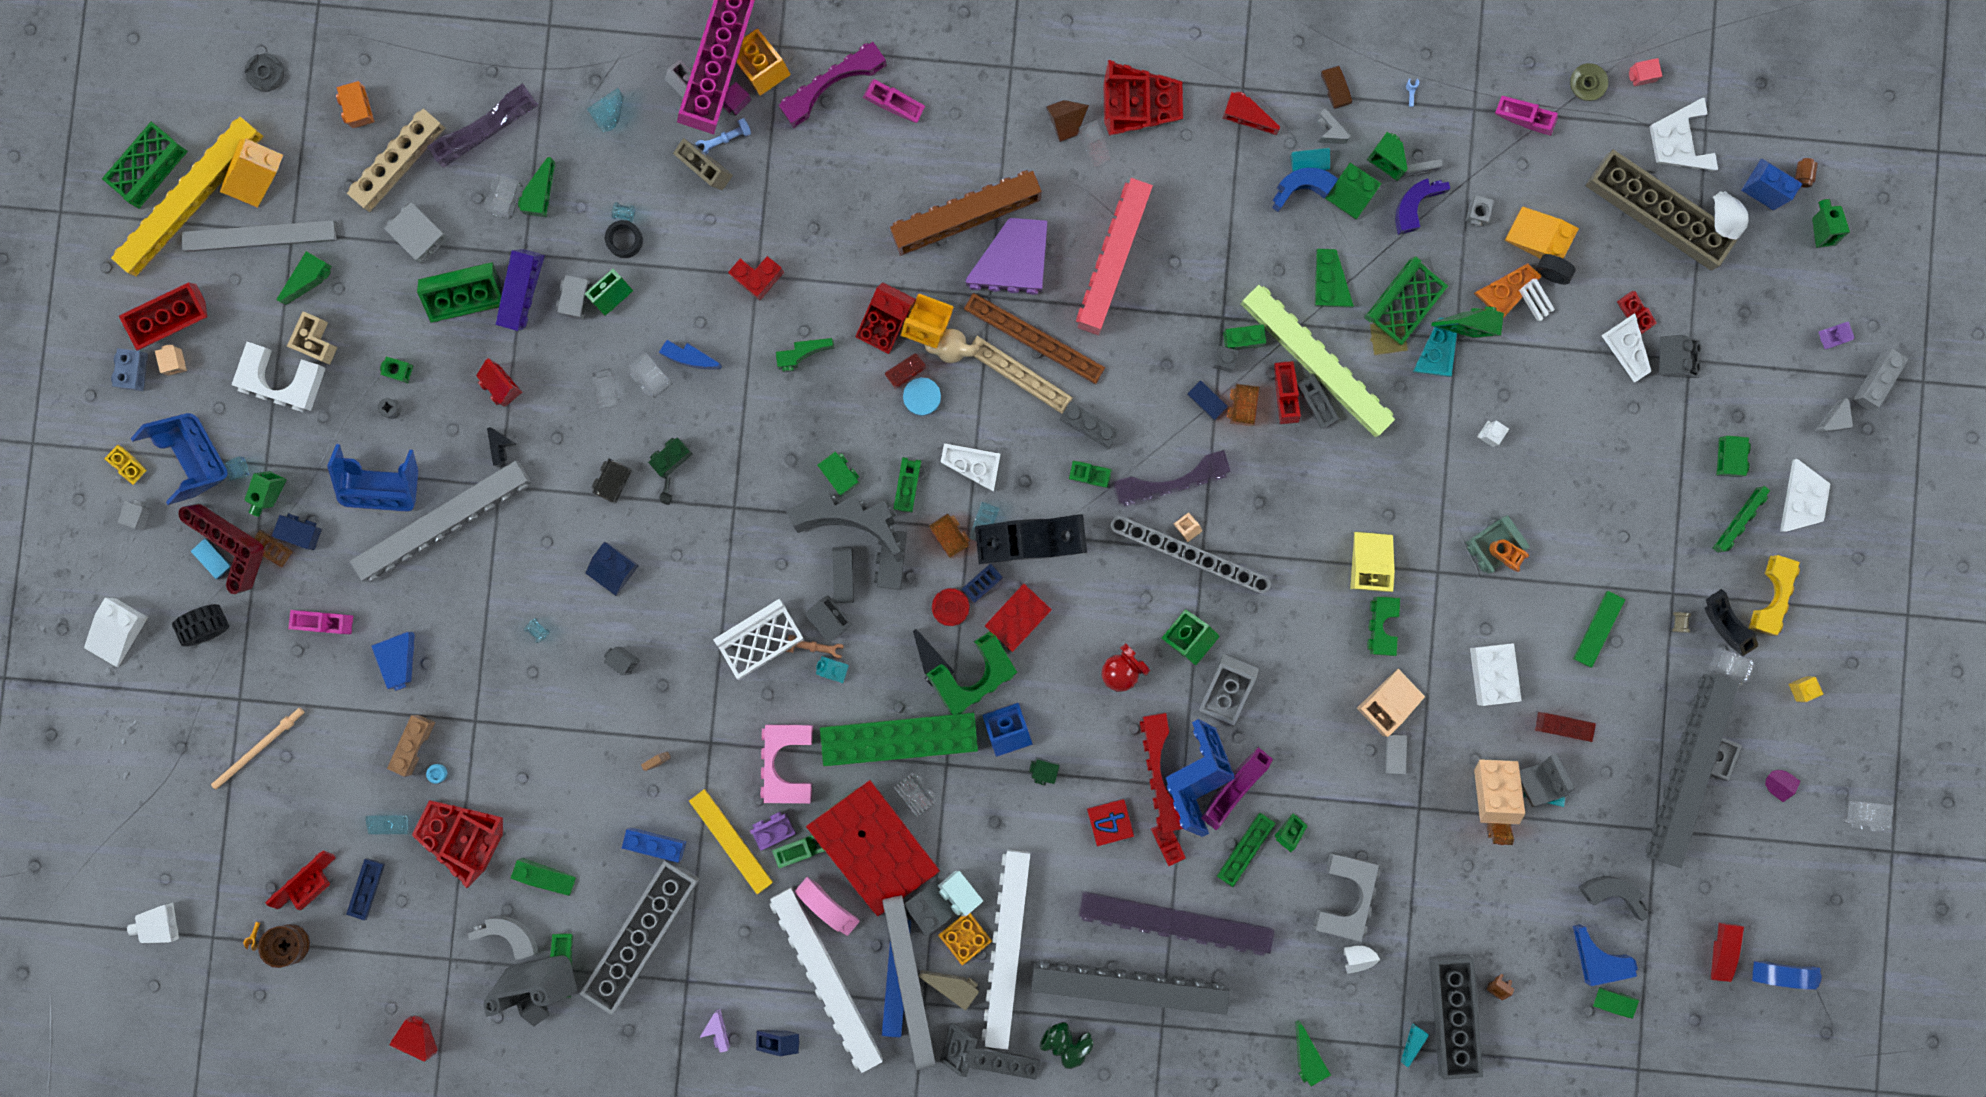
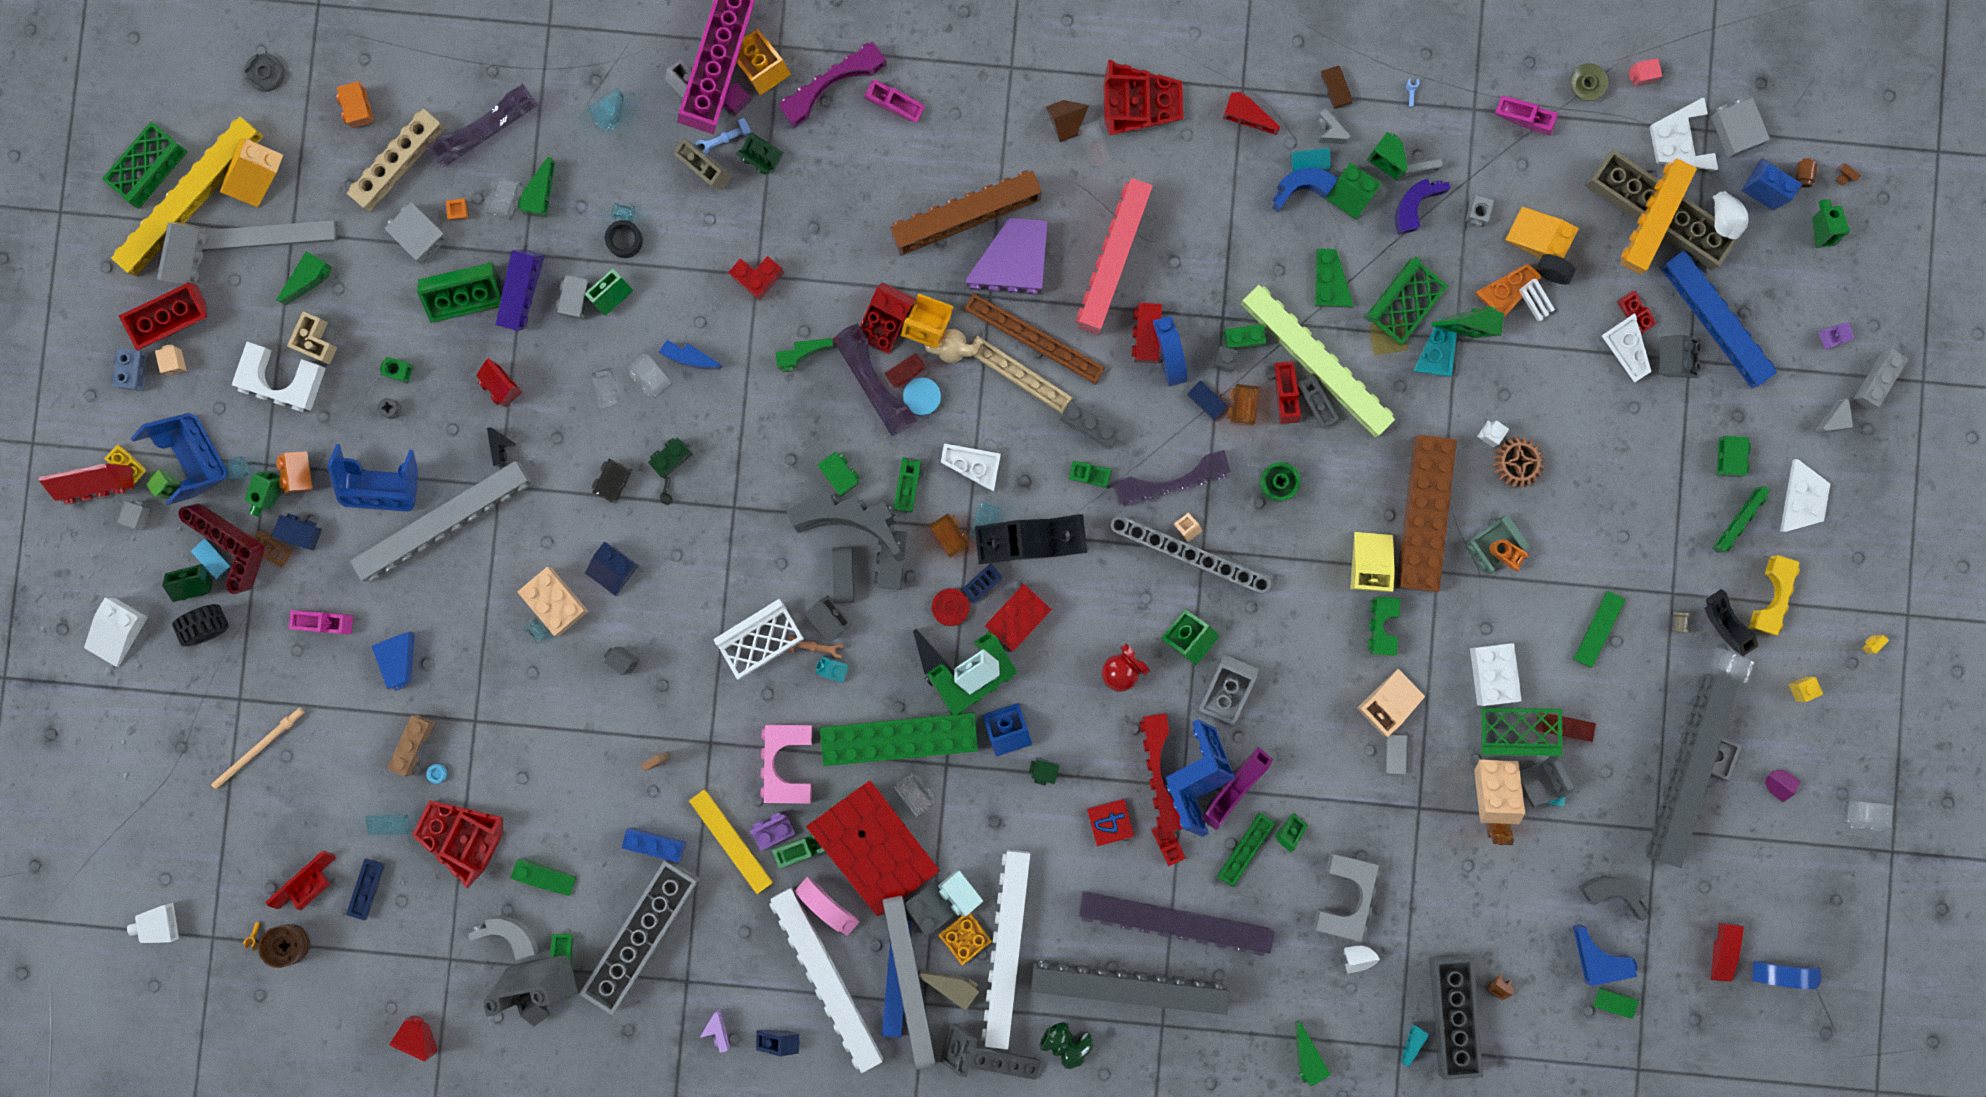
(88, 482): none -> red slope
(162, 484): none -> bright green slope
(182, 253): none -> light grey slope
(187, 583): none -> dark green brick
(294, 472): none -> orange brick
(457, 209): none -> orange plate
(552, 601): none -> light nougat brick
(760, 154): none -> dark green bracket
(854, 348): none -> clear purple arch
(976, 671): none -> light aqua brick
(1146, 344): none -> red brick
(1172, 351): none -> blue arch
(1280, 471): none -> green brick
(1426, 513): none -> dark orange brick
(1519, 470): none -> nougat gear
(1526, 748): none -> green fence
(1658, 215): none -> light orange brick
(1718, 319): none -> blue brick
(1740, 127): none -> light grey brick
(1847, 173): none -> dark orange tile
(1875, 643): none -> yellow plate

